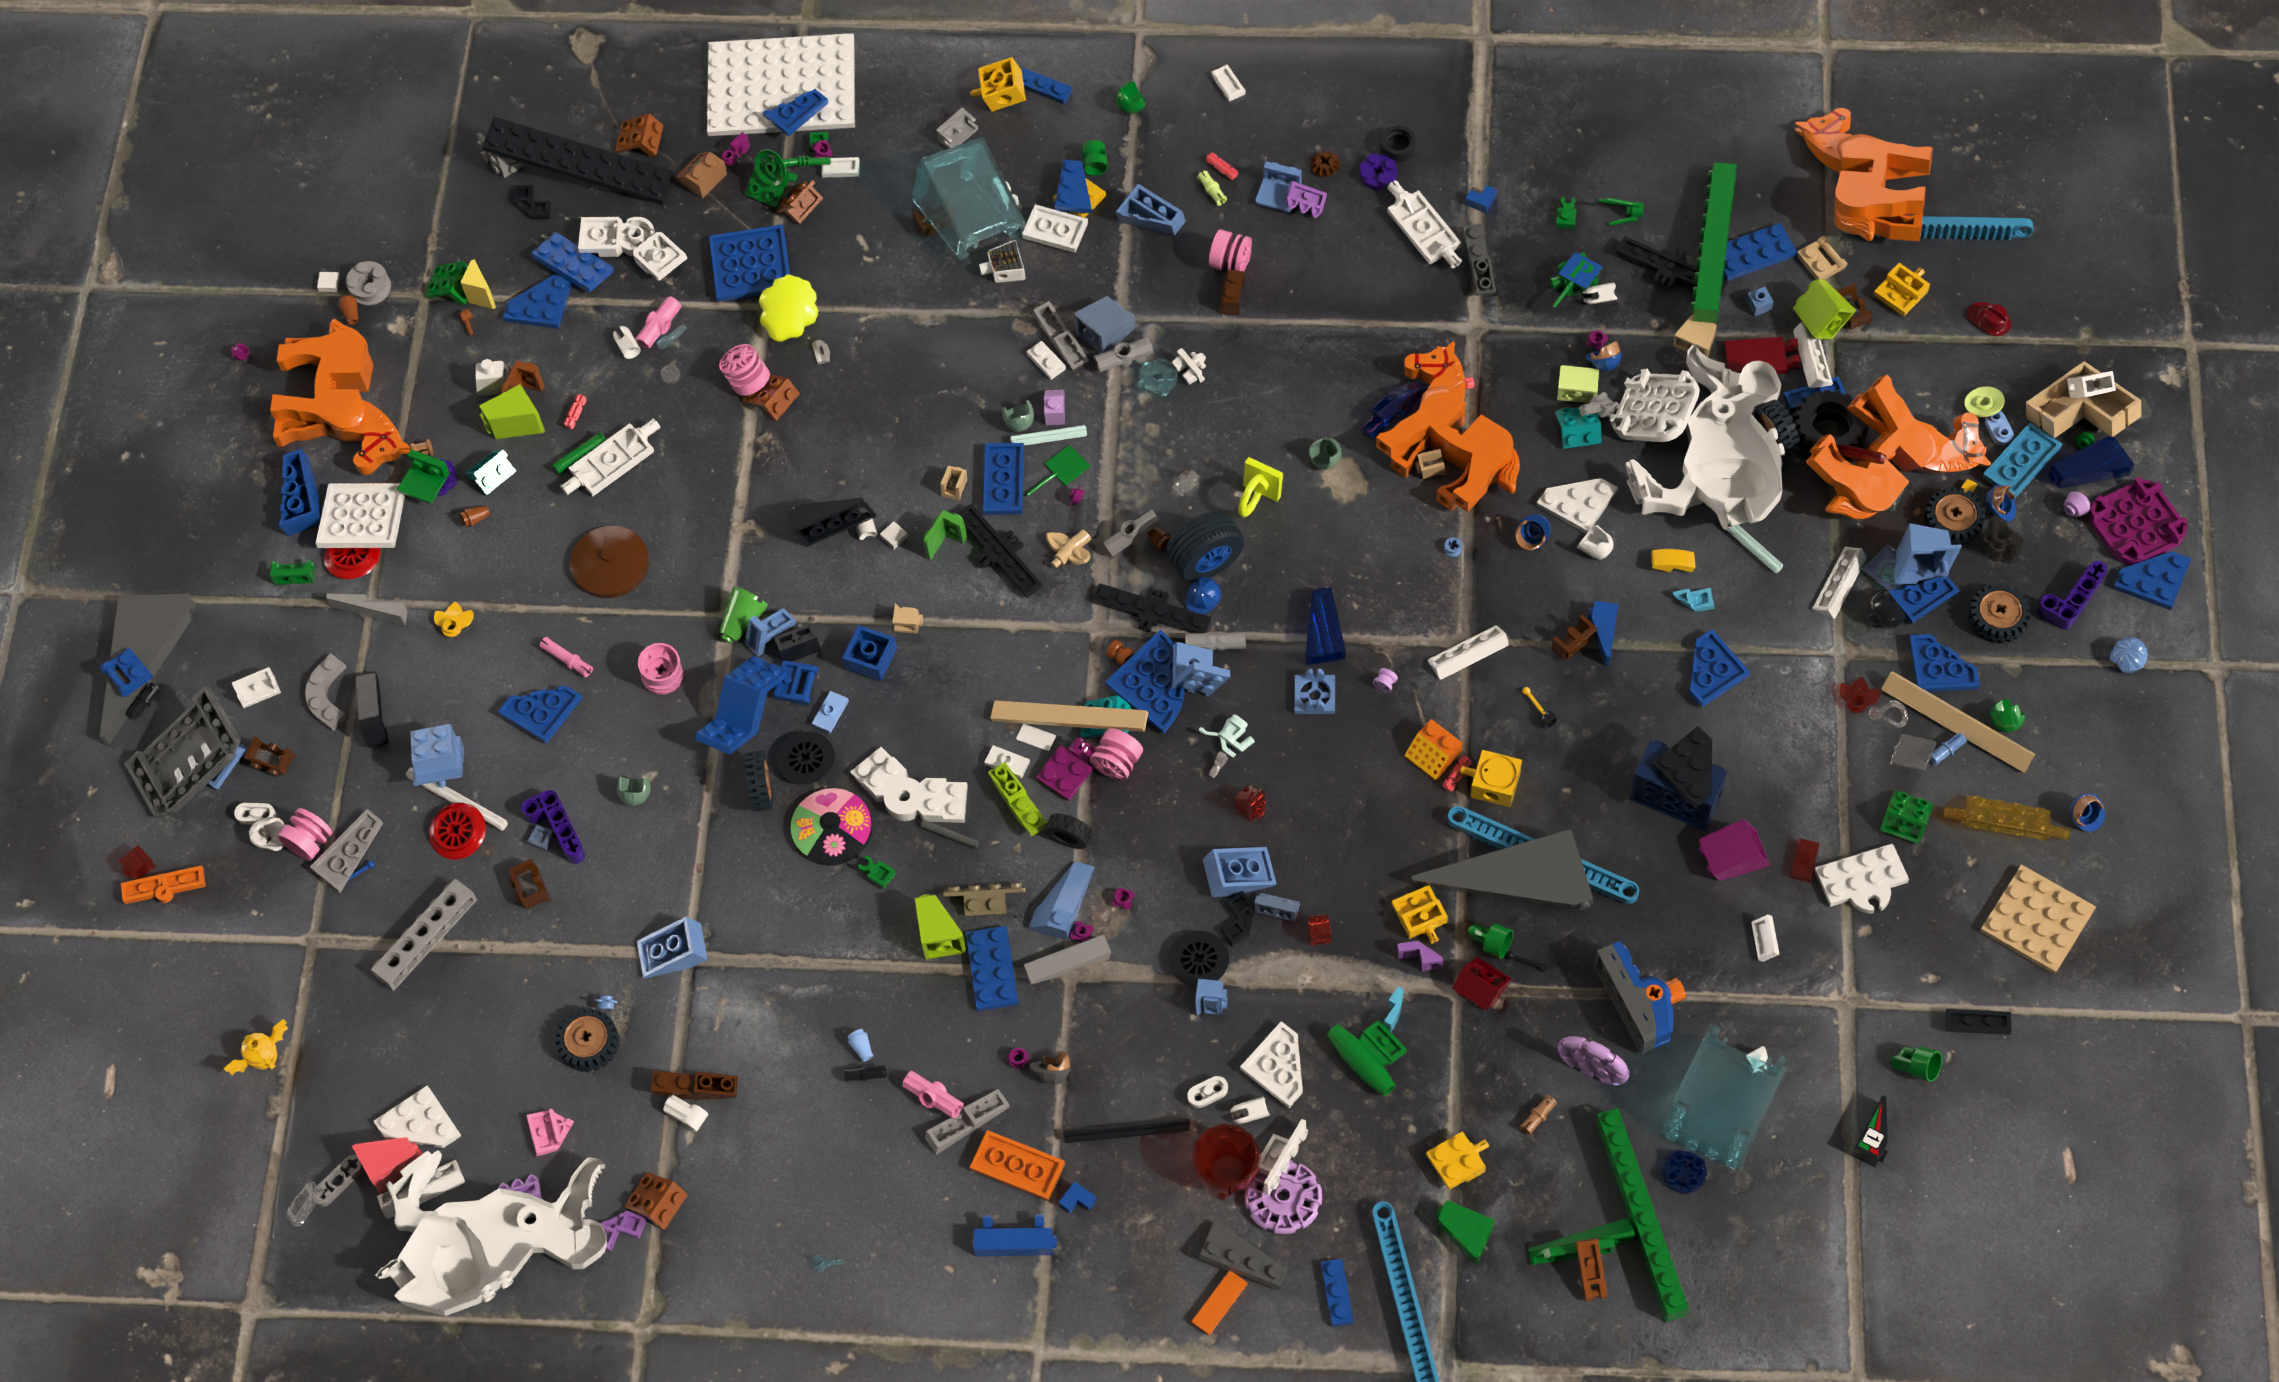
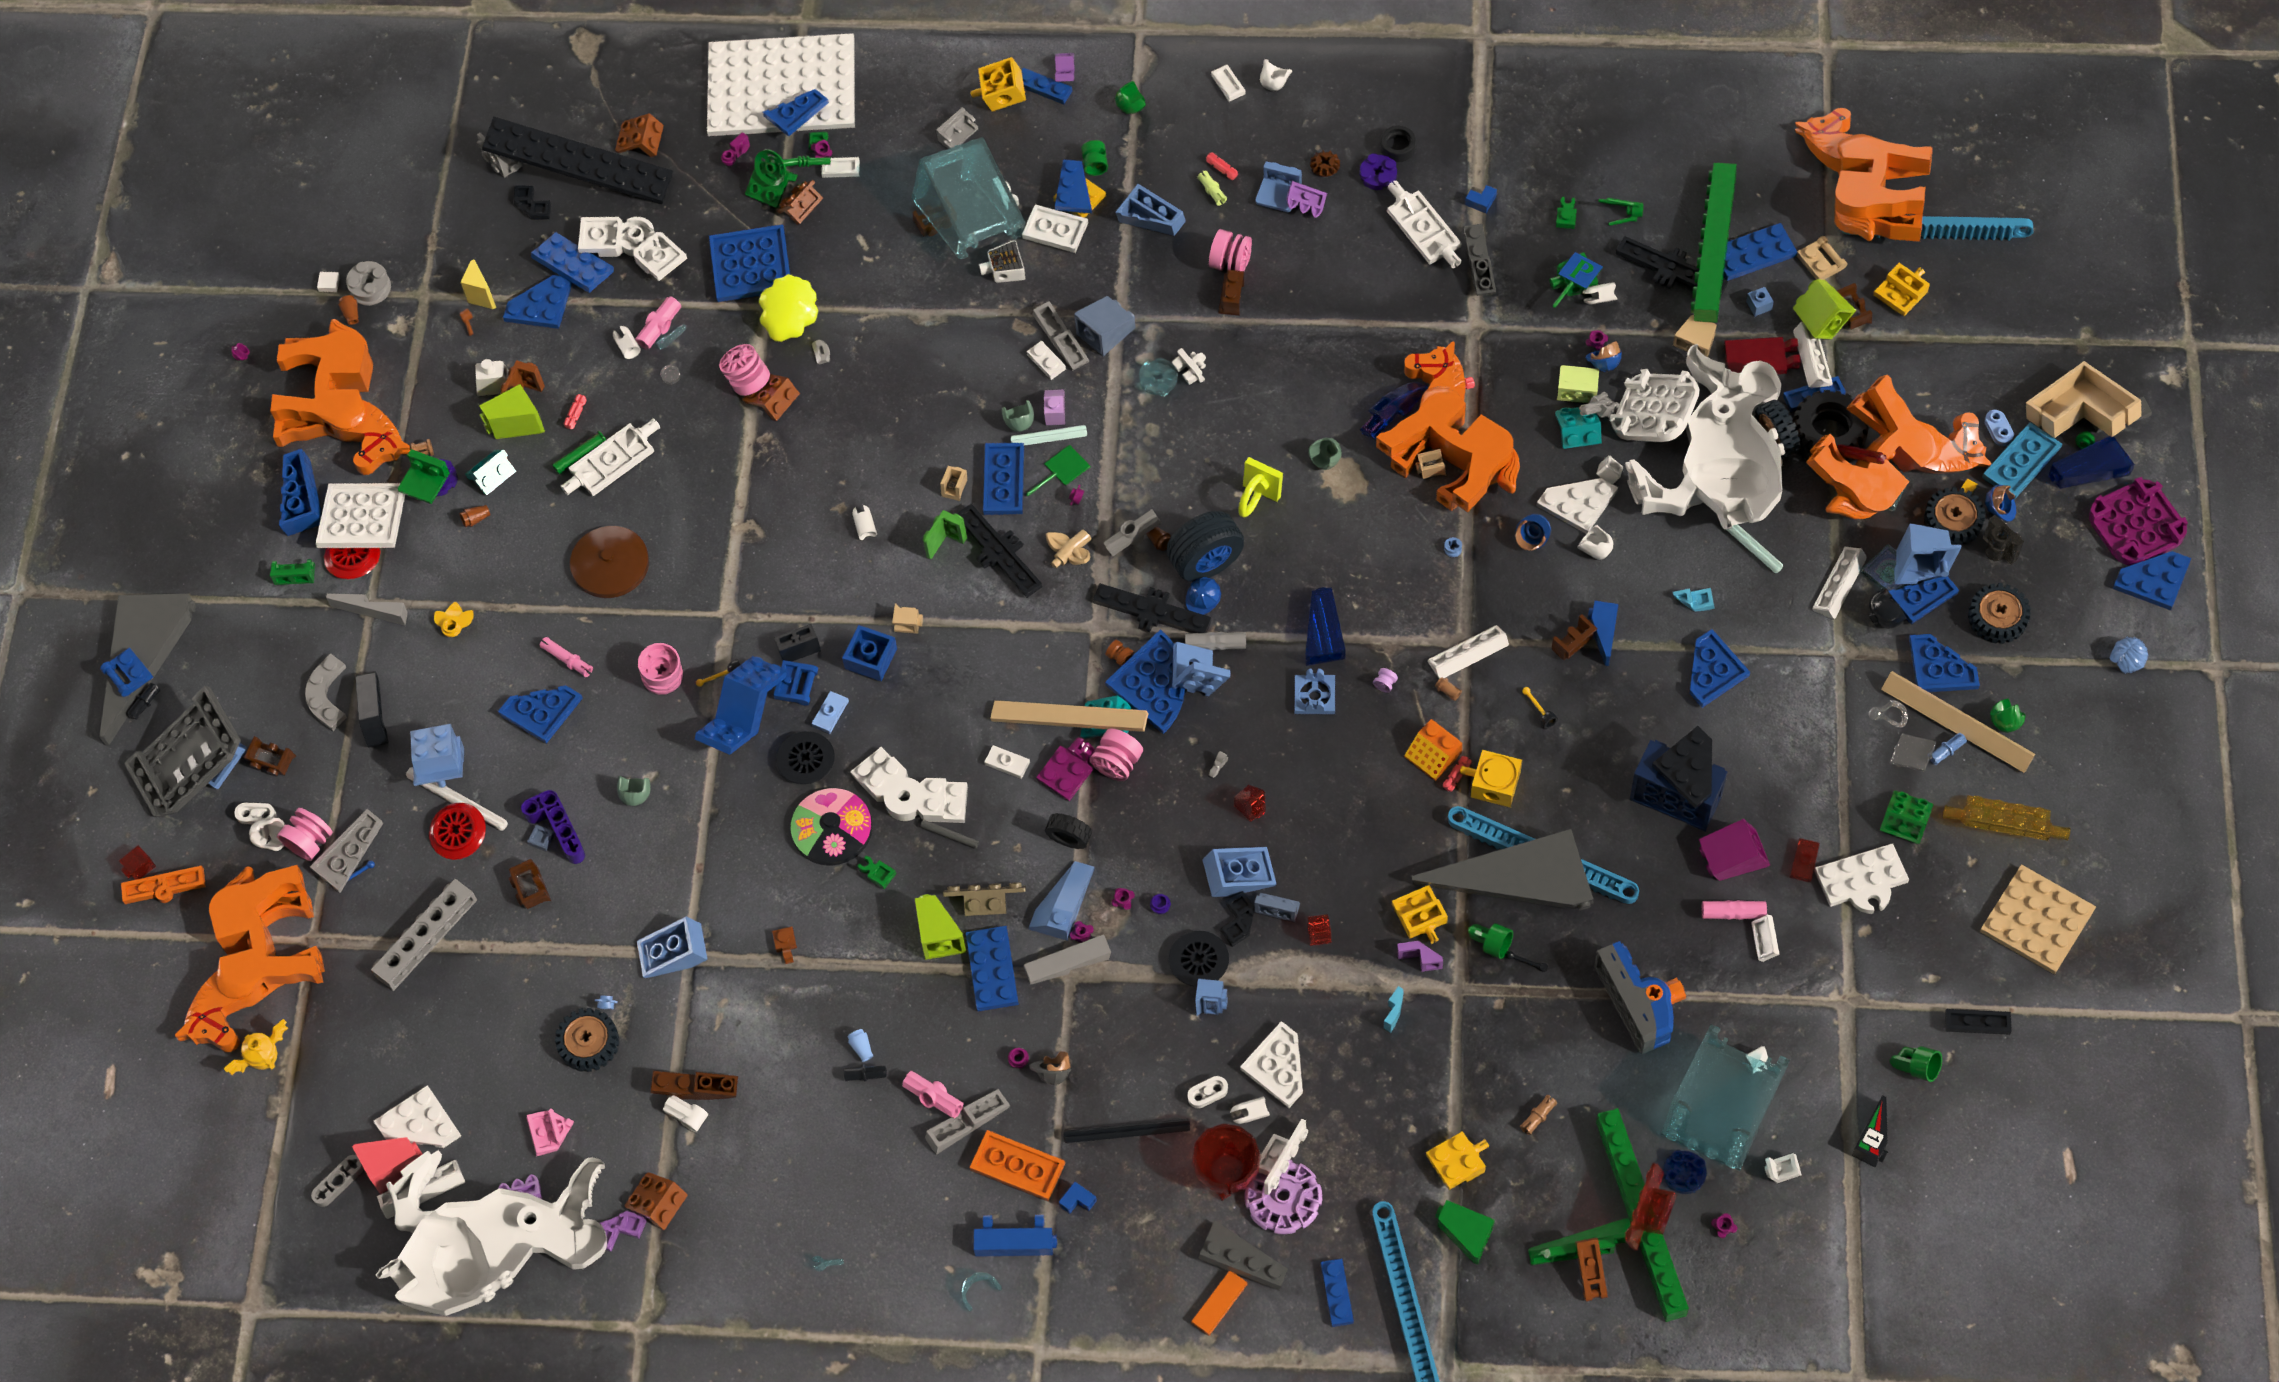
(244, 978): none -> orange animal
(256, 687): white hinge -> none
(304, 1203): slope -> none
(447, 281): green bracket -> none
(702, 173): medium nougat slope -> none
(732, 665): none -> hinge
(740, 608): bright green cone -> none
(758, 781): black wheel -> none
(763, 631): medium blue bracket -> none
(784, 942): none -> dark orange plate
(825, 519): black slope -> none
(894, 535): white tile -> none
(979, 1276): none -> clear light blue helmet
(1017, 799): lime slope -> none
(1036, 737): white sticker -> none
(1064, 67): none -> medium lavender slope
(1114, 358): light grey piece -> none
(1160, 904): none -> dark purple plate
(1185, 483): clear head -> none
(1230, 733): light aqua piece -> none
(1272, 77): none -> white hair
(1369, 1054): green plate -> none
(1448, 688): none -> medium nougat pin
(1481, 983): dark red slope -> none
(1593, 1060): lavender plate -> none
(1609, 470): none -> white slope
(1652, 1209): none -> clear red bracket
(1671, 558): yellow slope -> none
(1728, 1221): none -> magenta plate
(1733, 909): none -> bright pink axle
(1782, 1168): none -> white bracket
(1859, 693): clear red plate -> none
(1984, 401): yellowish green dish -> none
(1990, 318): dark red piece -> none
(2076, 504): lavender cone -> none
(2079, 593): dark purple beam -> none
(2084, 385): white torso -> none
(2087, 812): blue piece -> none

